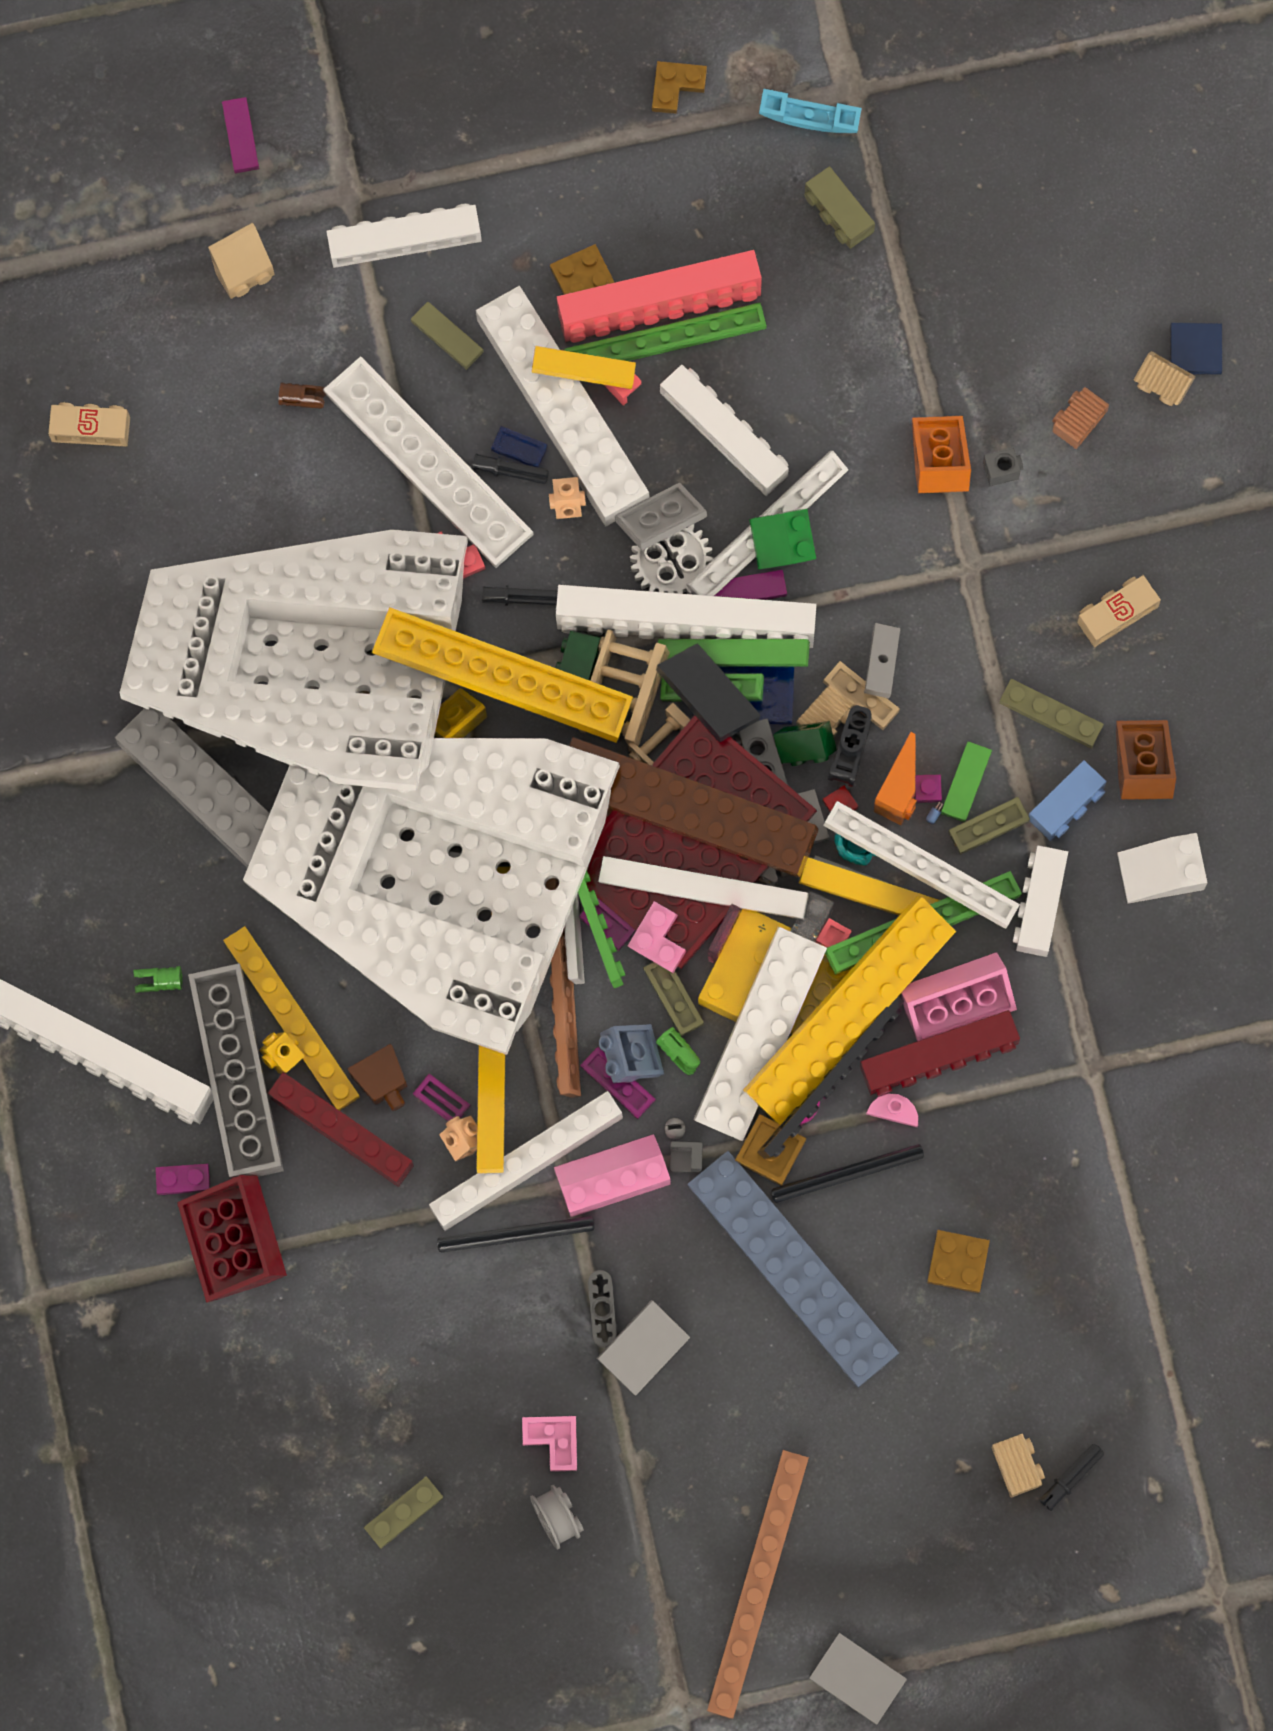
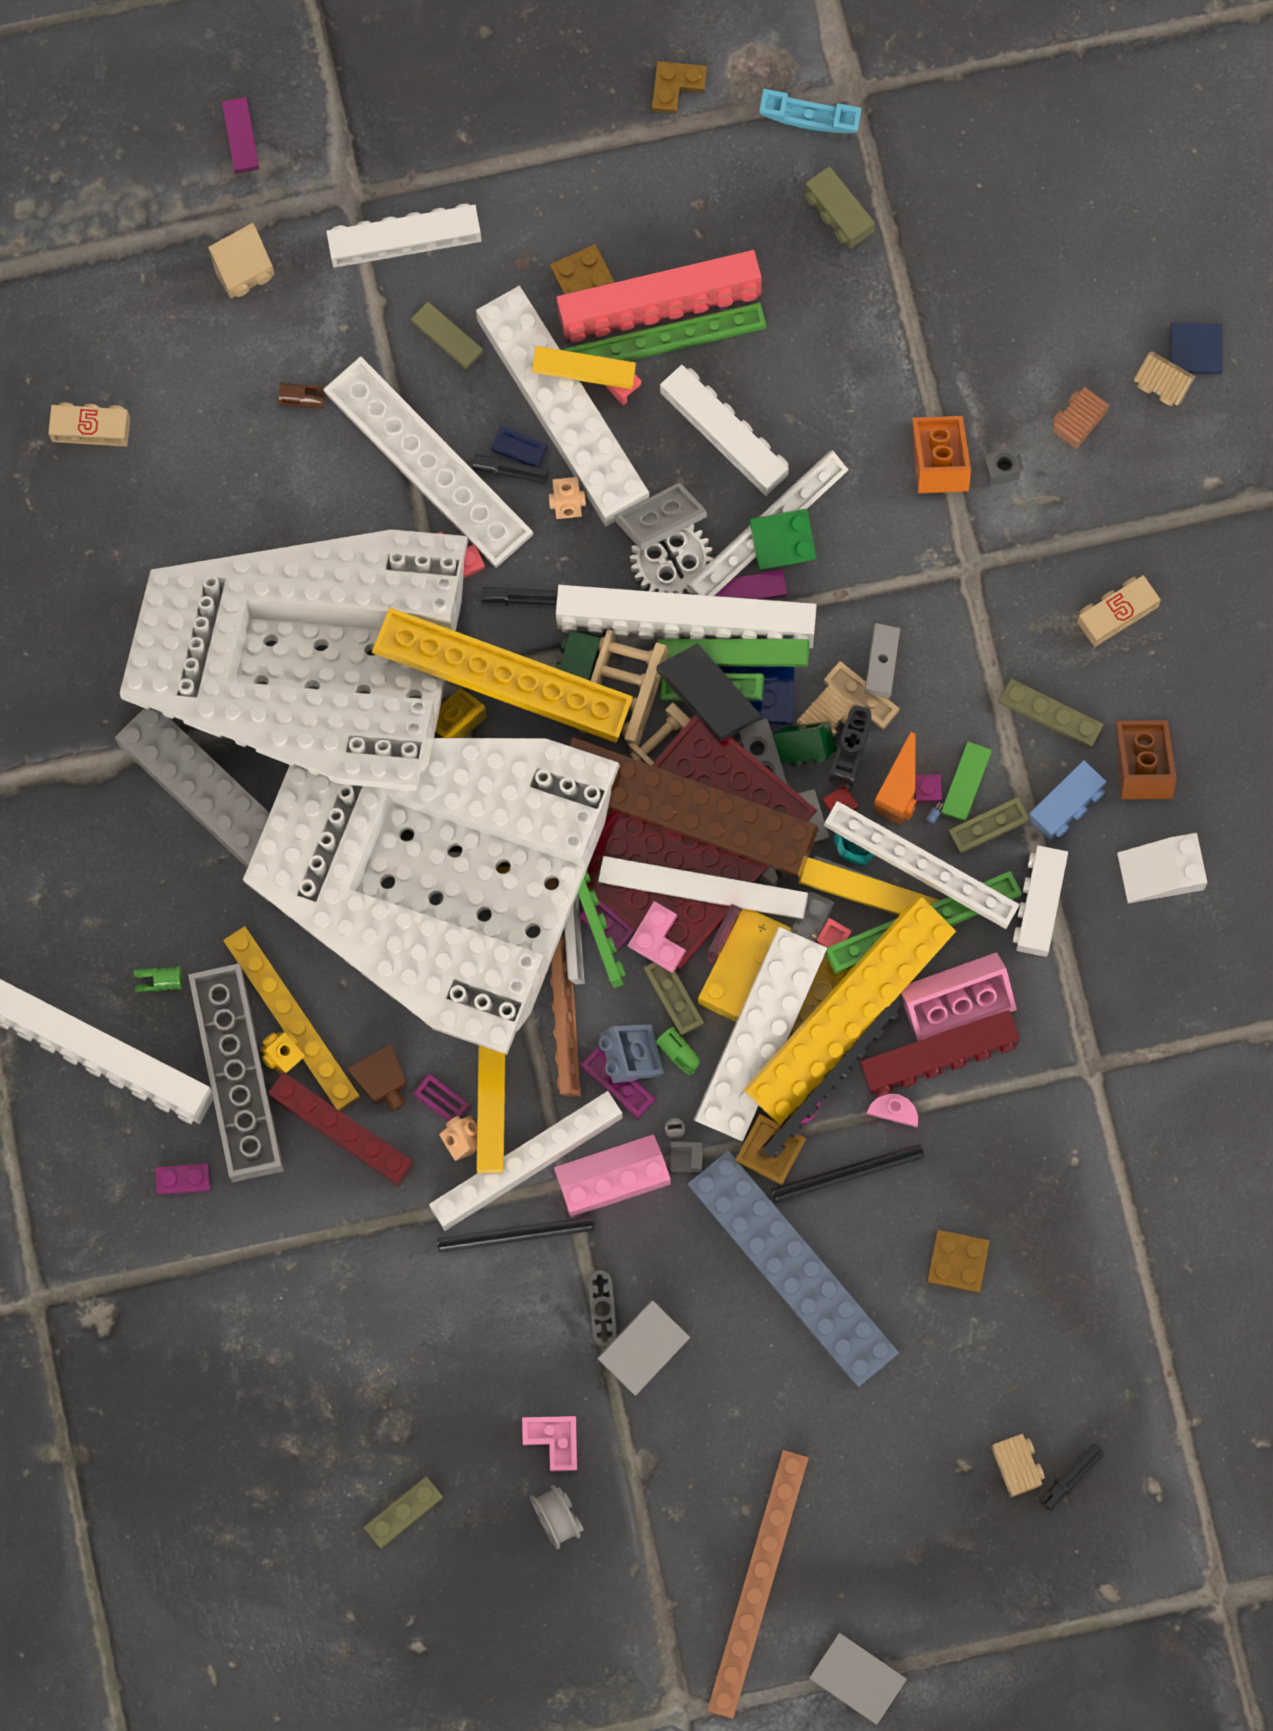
(231, 1237): dark red slope -> none

